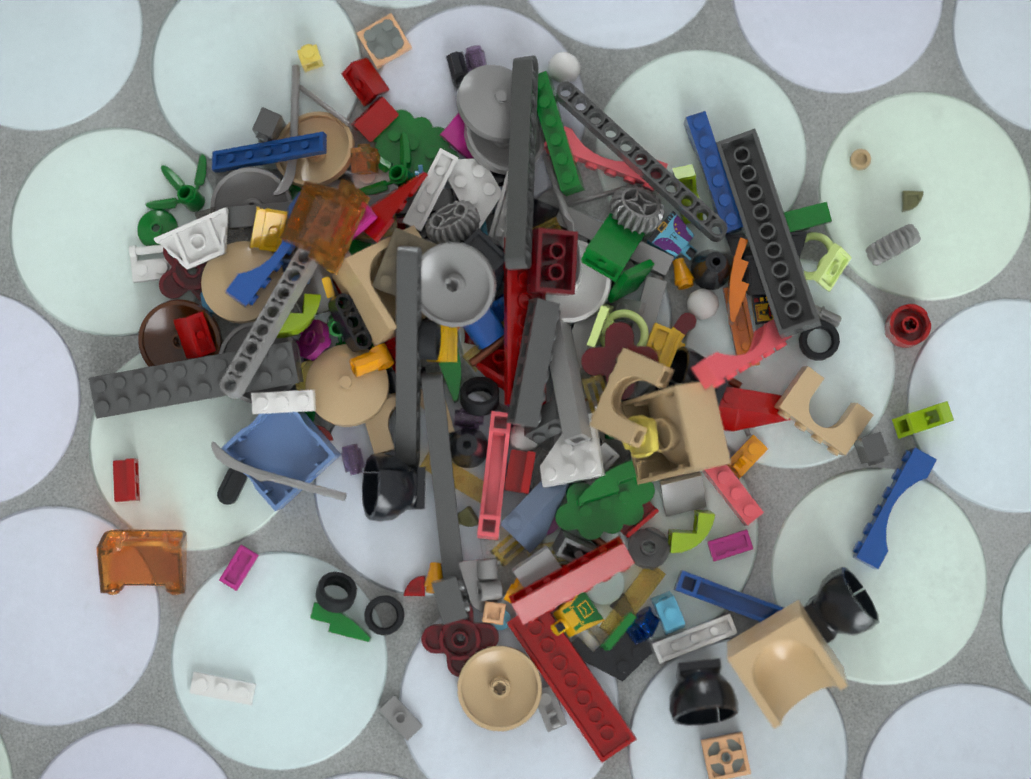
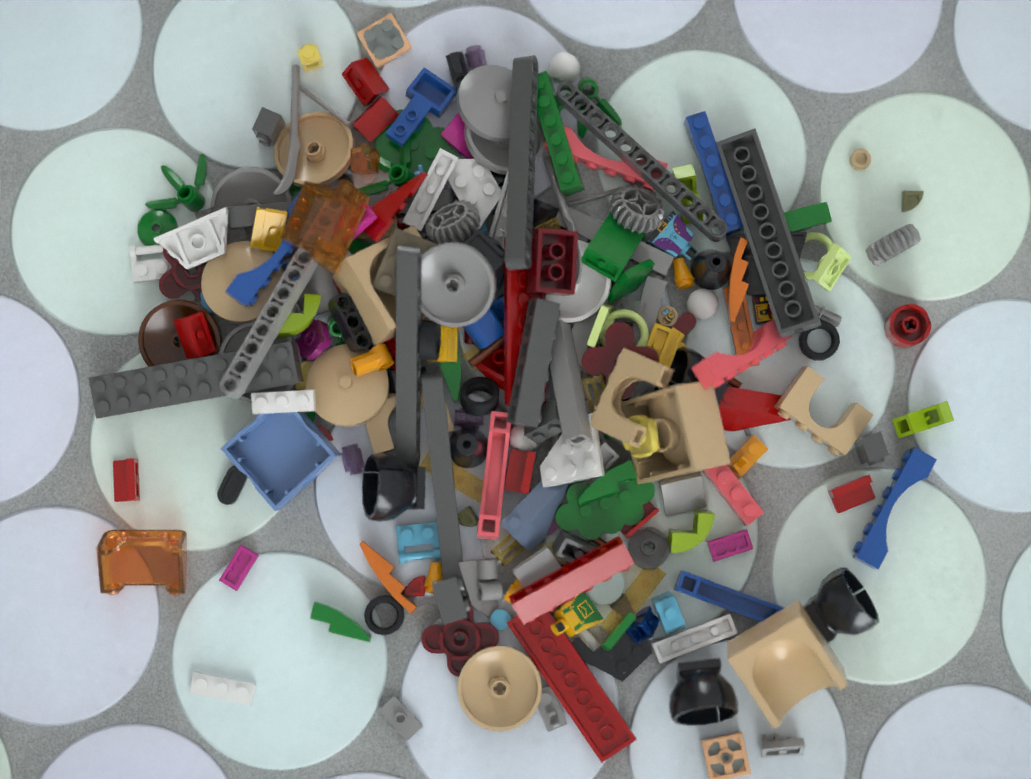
(262, 475): light grey piece -> none
(269, 152): blue plate -> none
(329, 290): yellow tile -> none
(337, 579): black tyre -> none
(383, 571): none -> orange slope
(418, 535): none -> medium azure plate
(427, 95): none -> blue plate
(493, 612): light nougat tile -> none
(602, 103): none -> green plant
(667, 316): none -> tile
(777, 748): none -> light grey plate
(852, 494): none -> red panel

